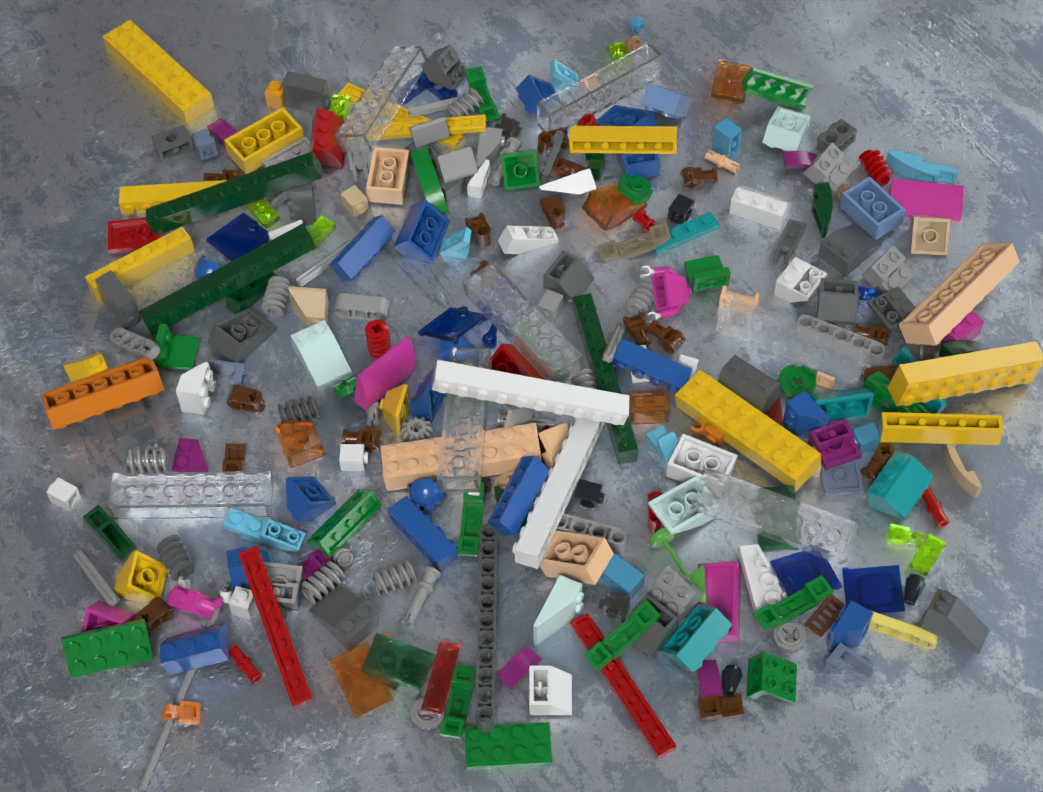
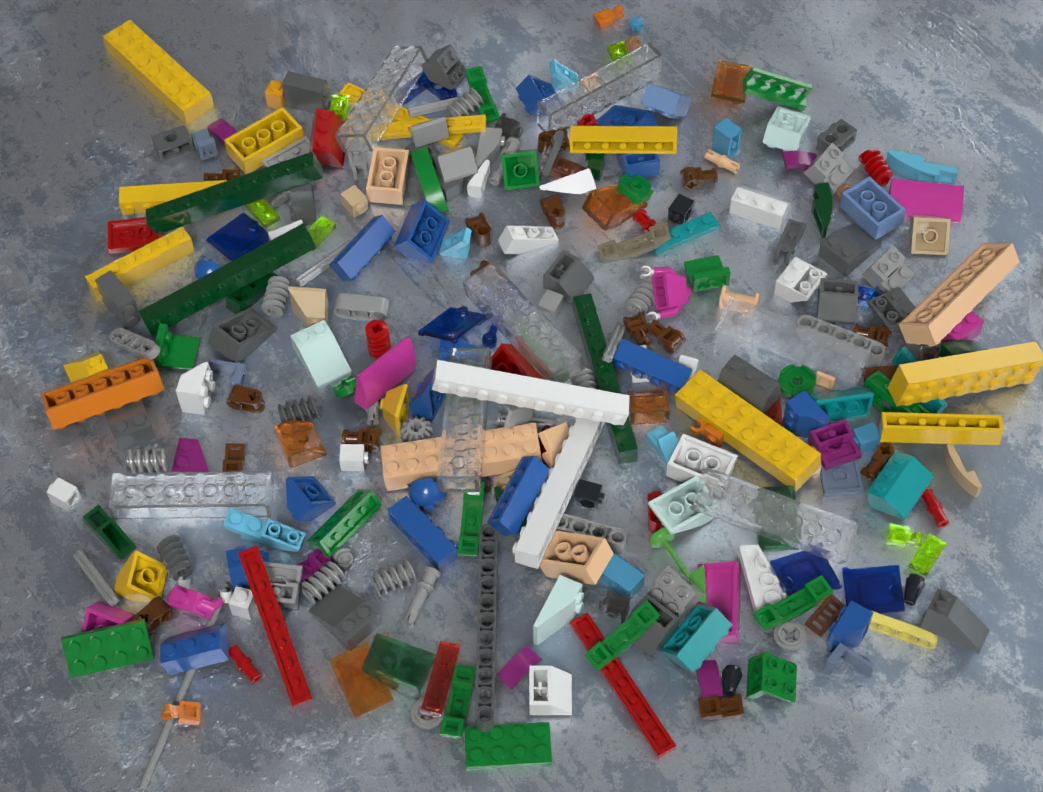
(607, 18): none -> orange plate

